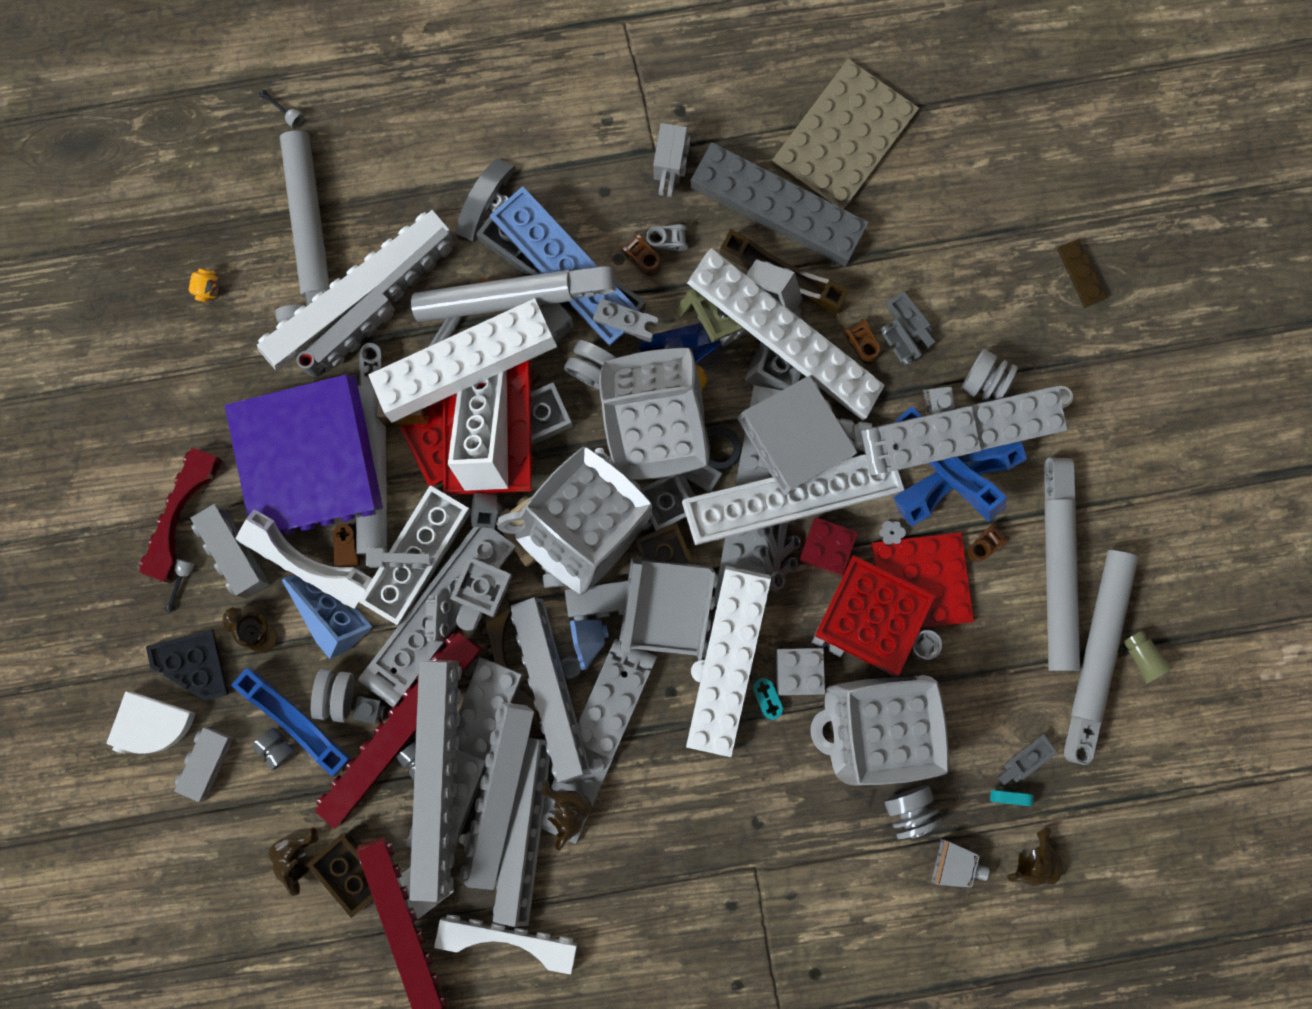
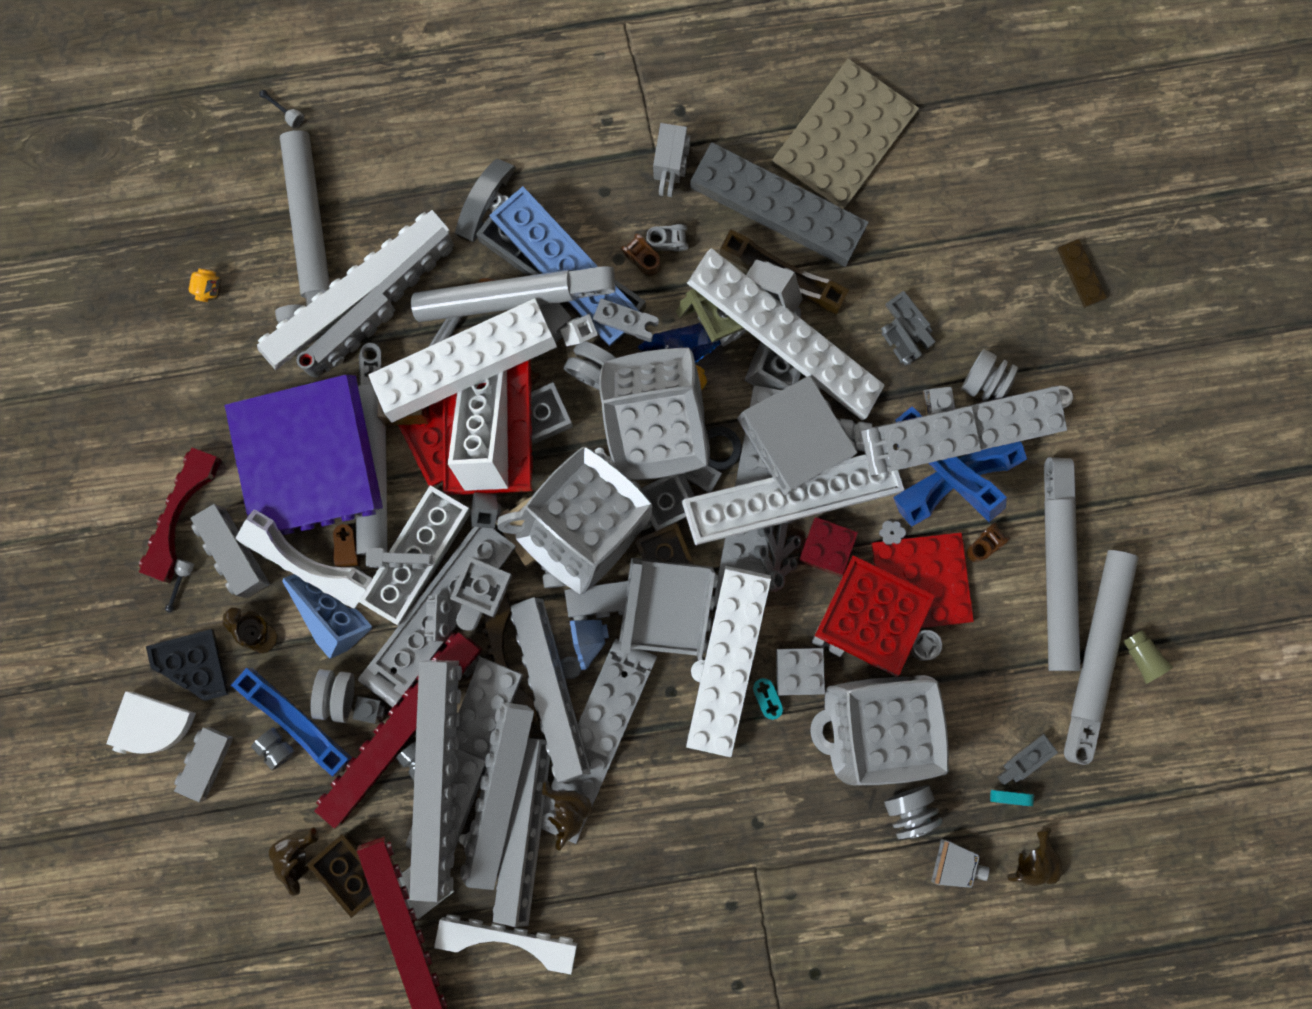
(578, 330): none -> white brick
(860, 337): reddish brown piece -> none

